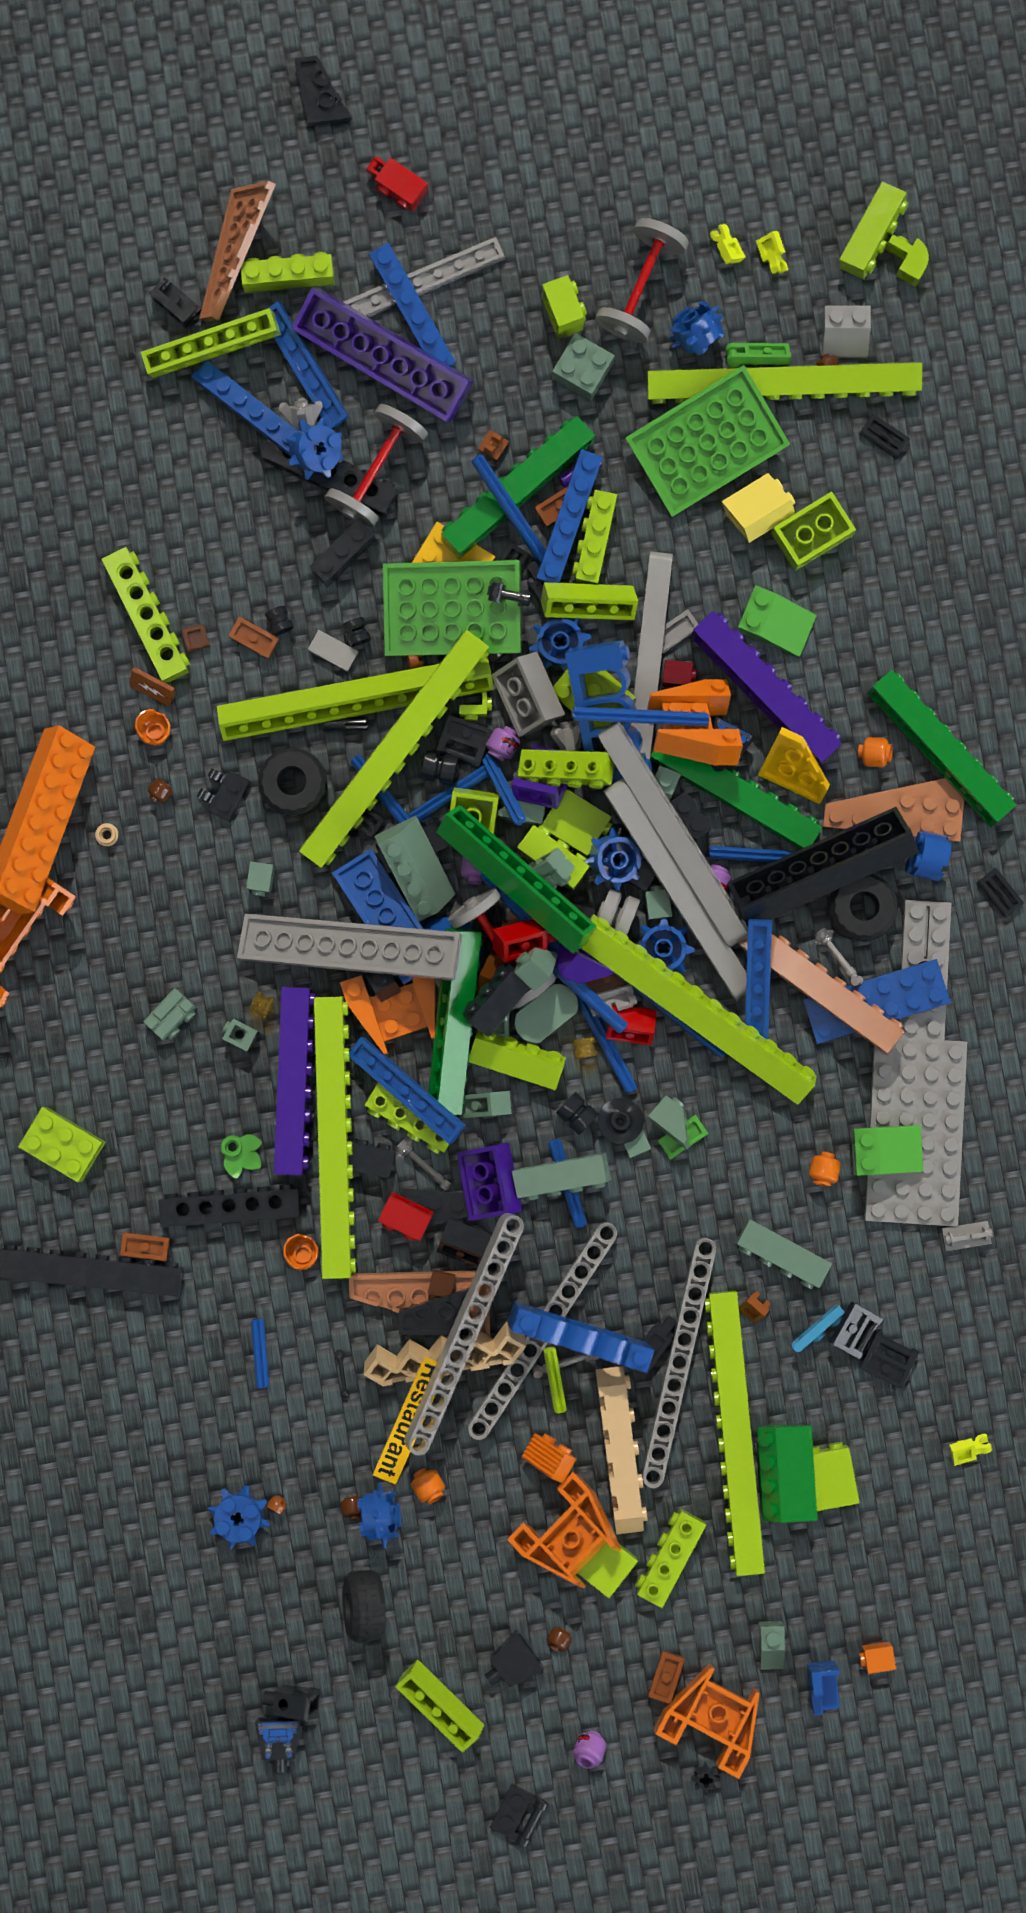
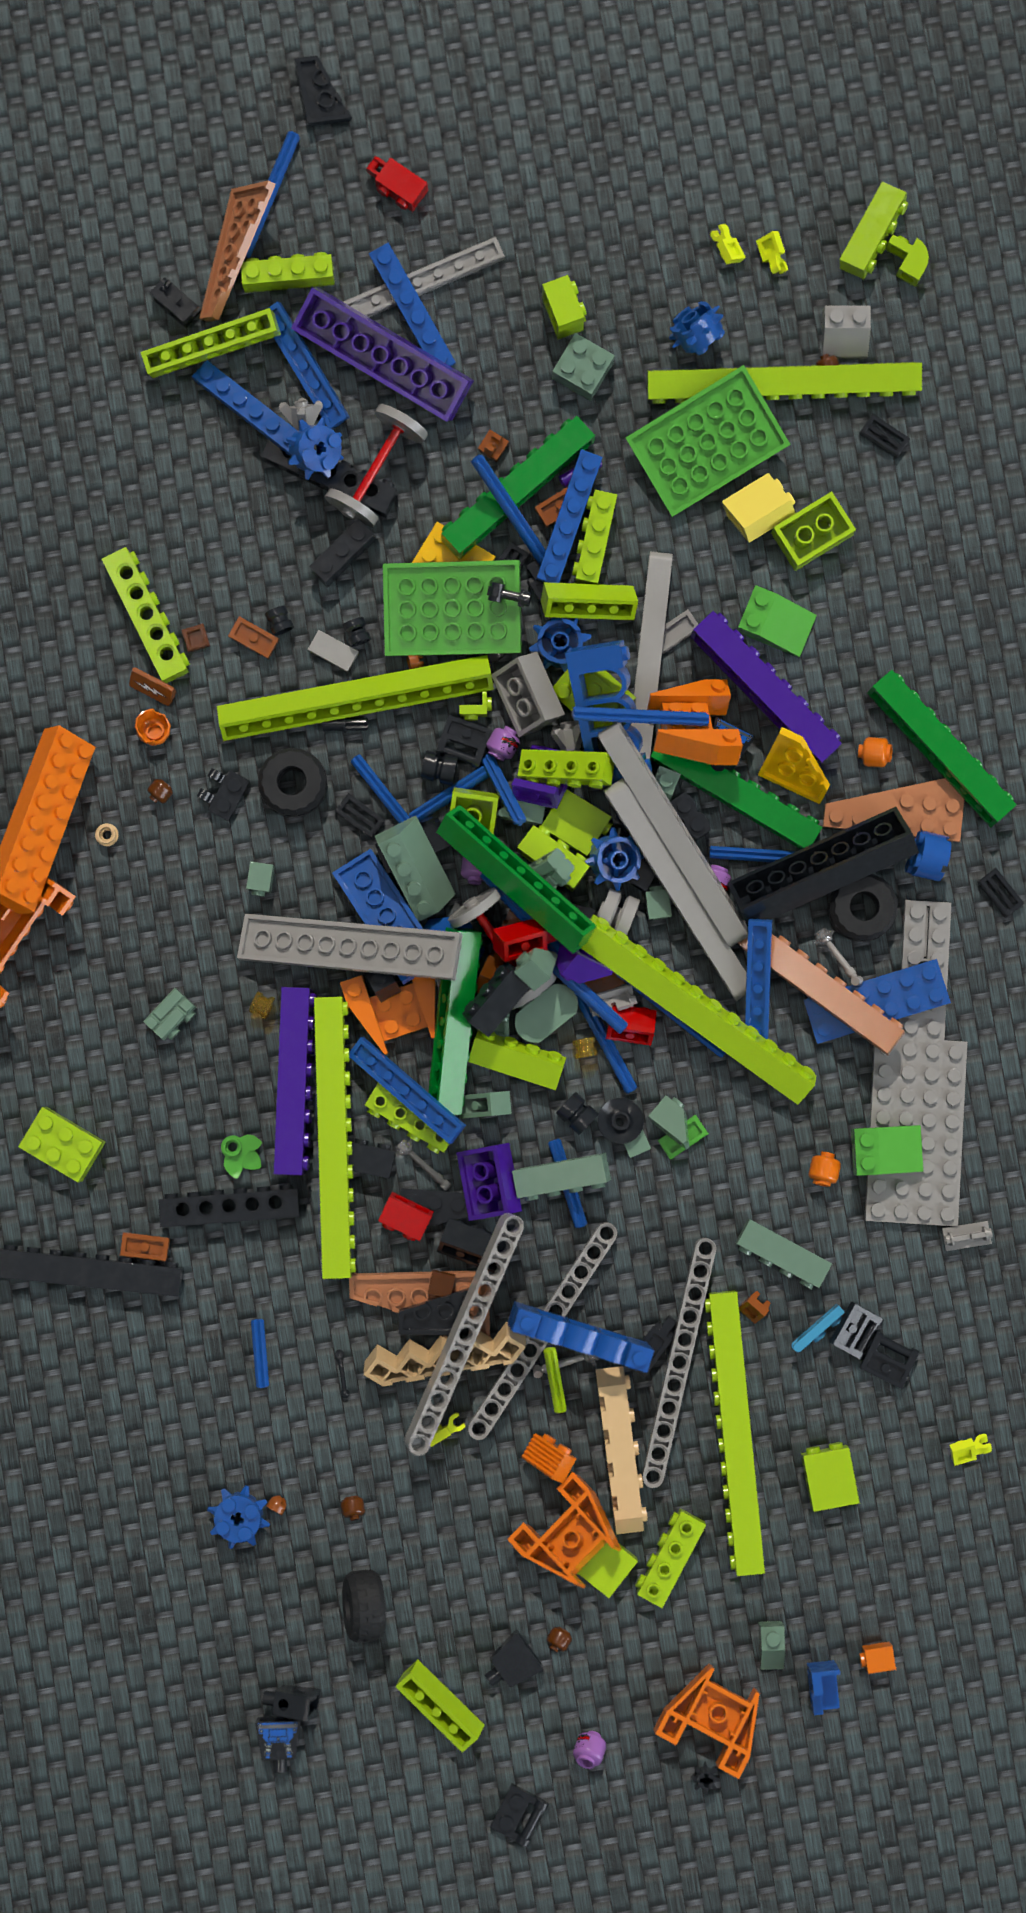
(230, 1034): sand green brick -> none
(276, 177): none -> blue axle
(300, 1252): orange hair -> none
(379, 1515): blue brick -> none
(394, 747): lime brick -> none
(395, 1451): yellow sticker -> none
(428, 1486): orange head -> none
(447, 1430): none -> neon yellow plate
(660, 238): light grey piece -> none
(666, 1677): dark orange plate -> none
(673, 938): blue brick -> none
(678, 673): dark red brick -> none
(758, 354): bright green plate -> none
(787, 1473): green slope -> none

